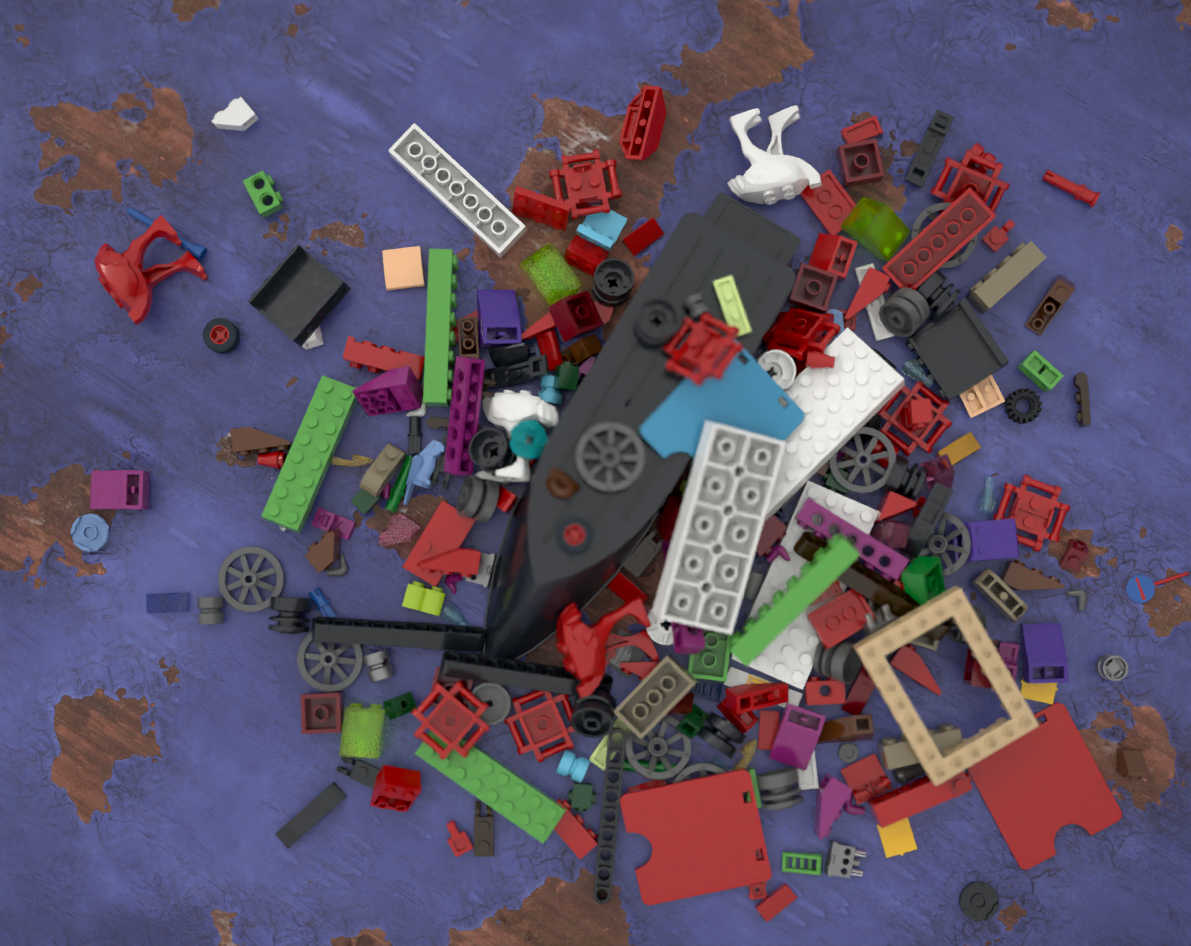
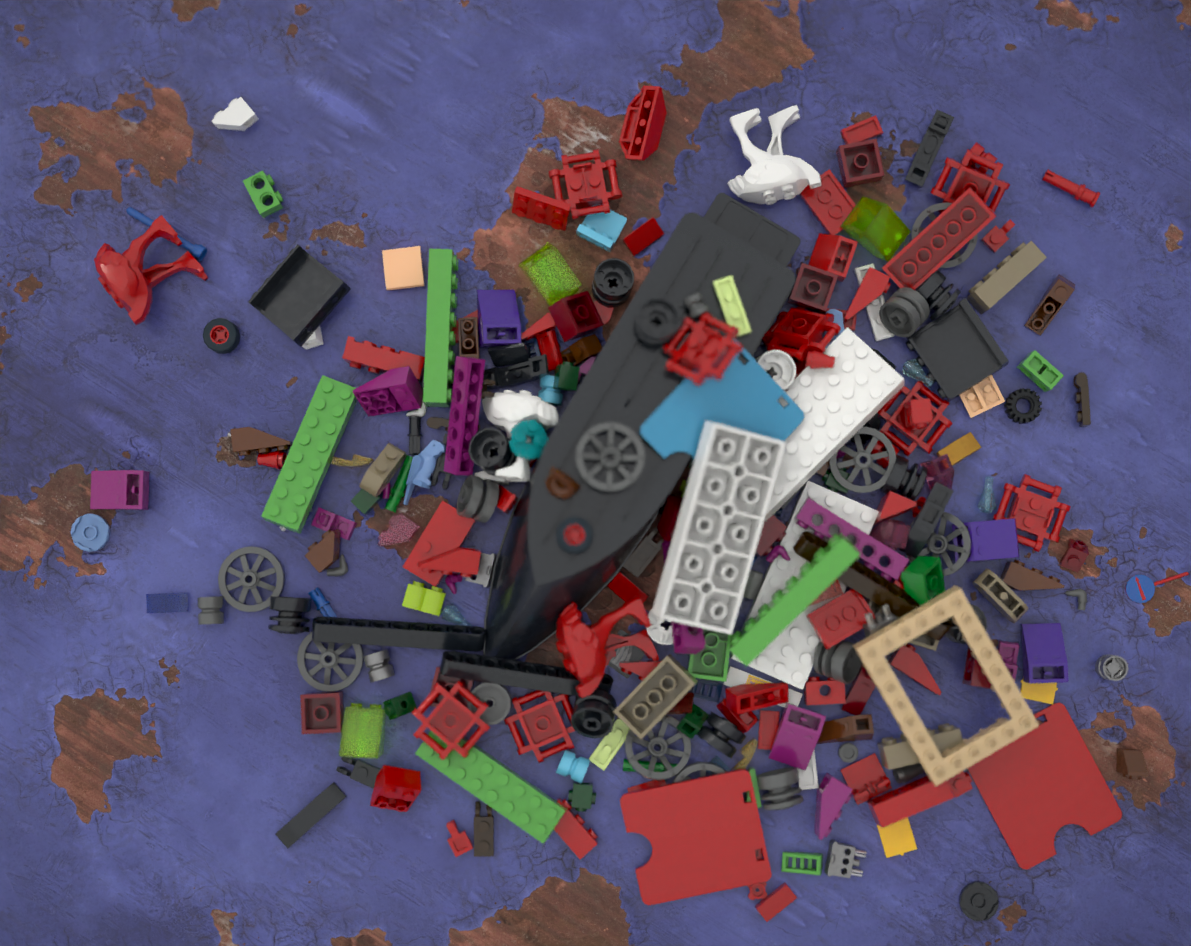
(457, 190): white brick -> none
(585, 255): red bracket -> none
(606, 824): black beam -> none
(853, 809): magenta animal -> none

